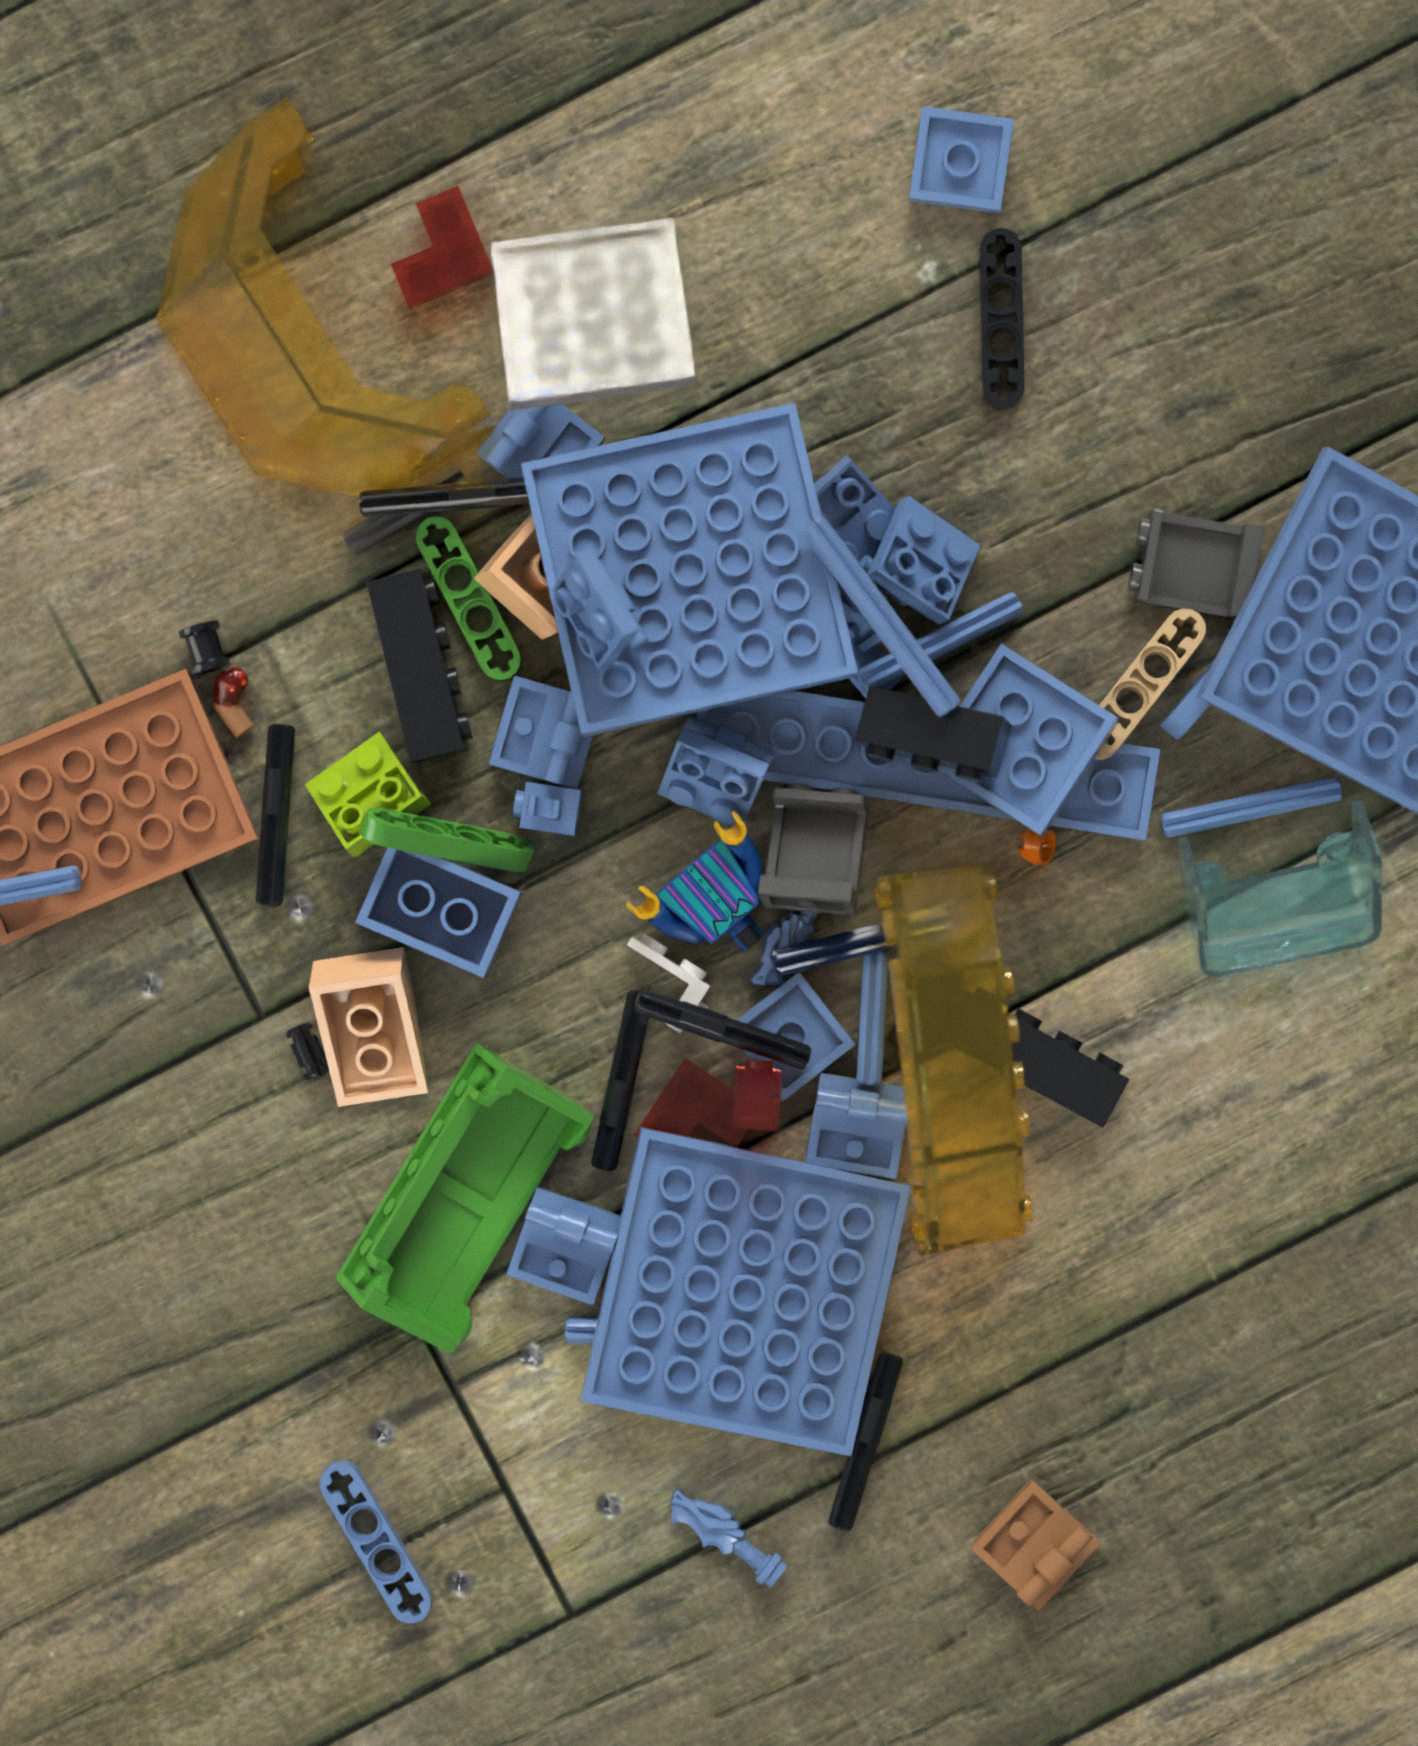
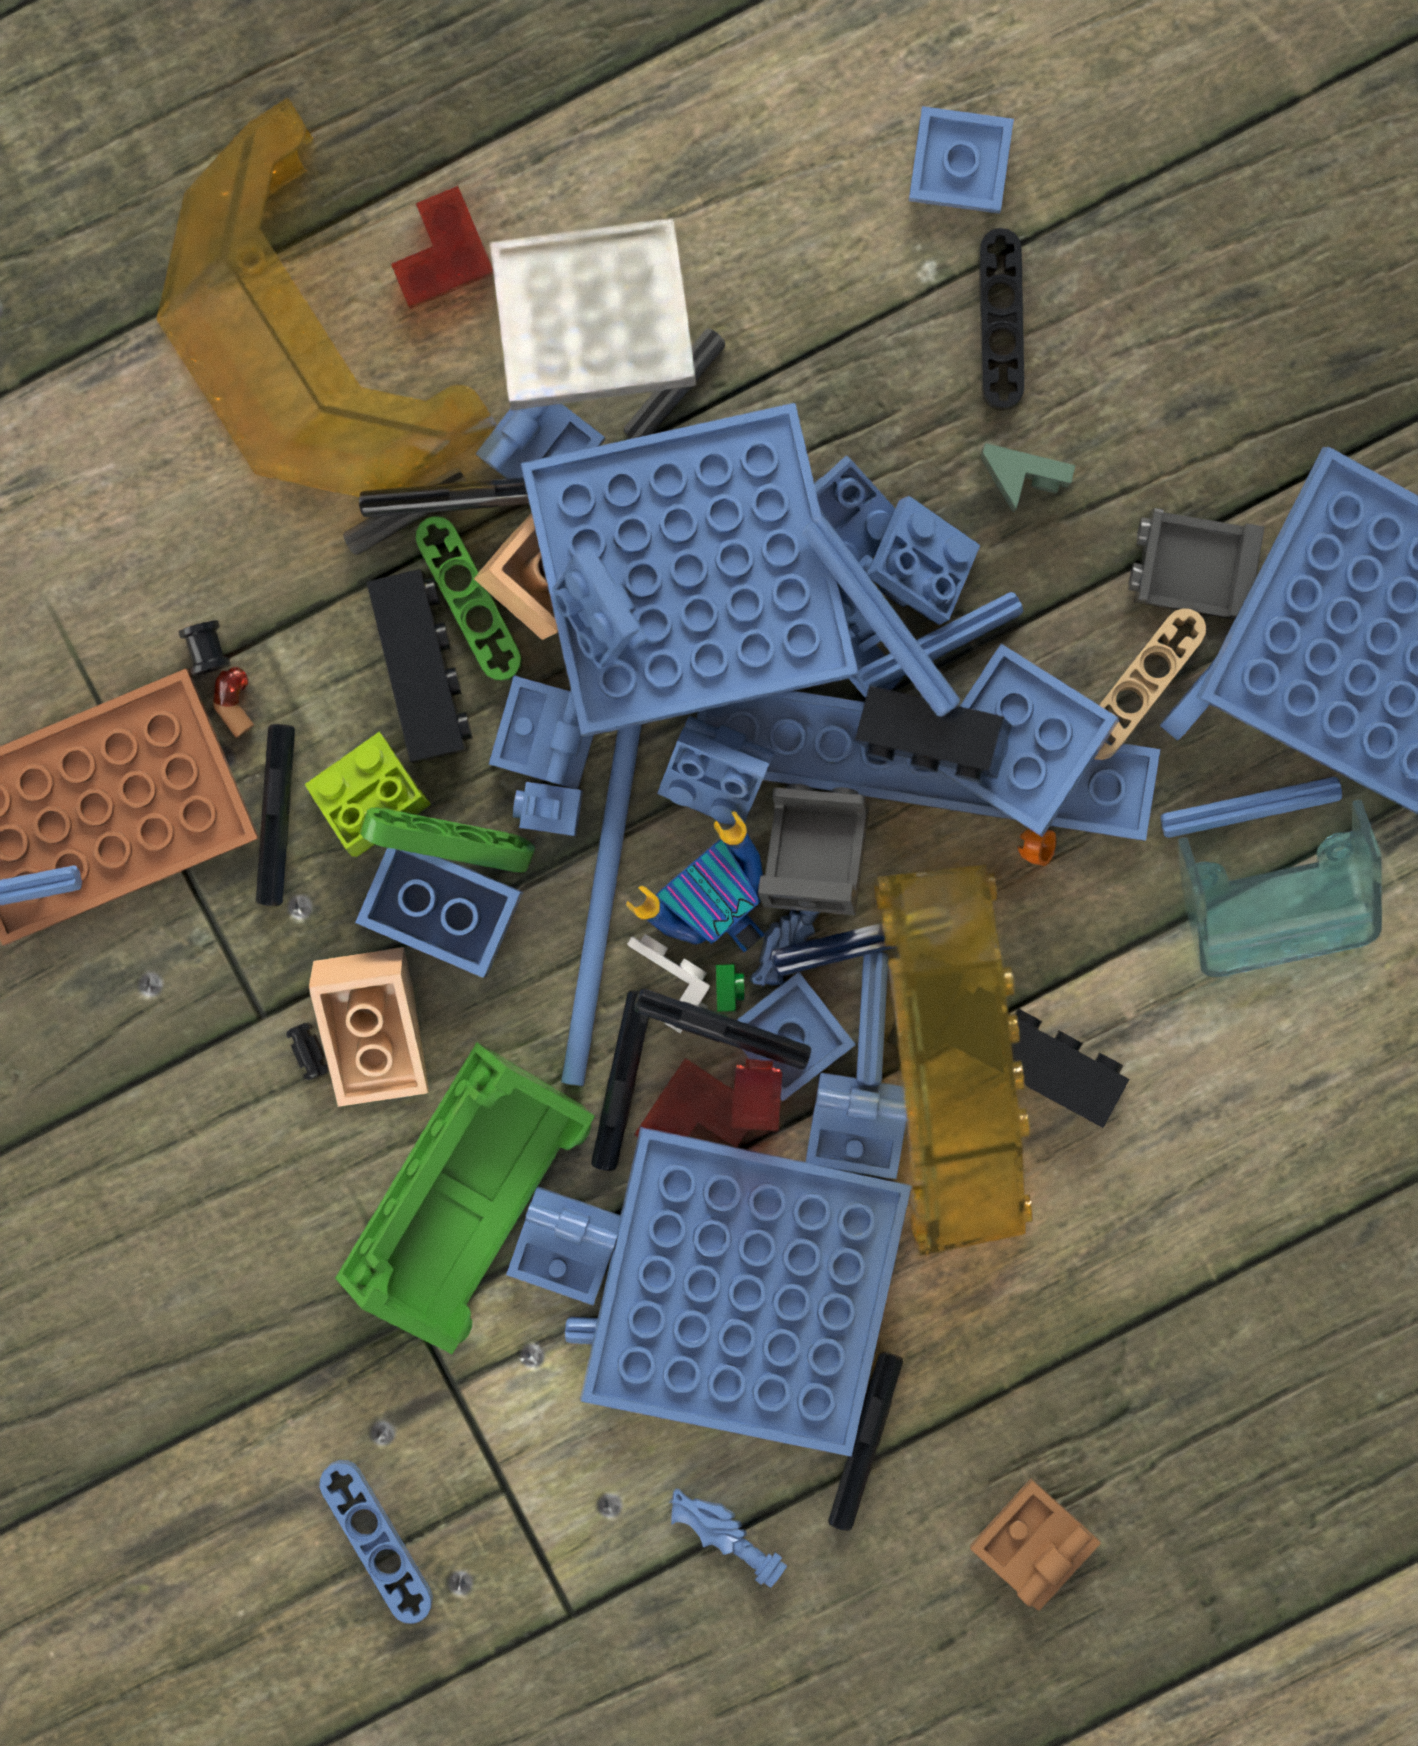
(601, 905): none -> medium blue piece
(662, 402): none -> dark grey axle
(728, 987): none -> green plate
(1011, 467): none -> sand green slope

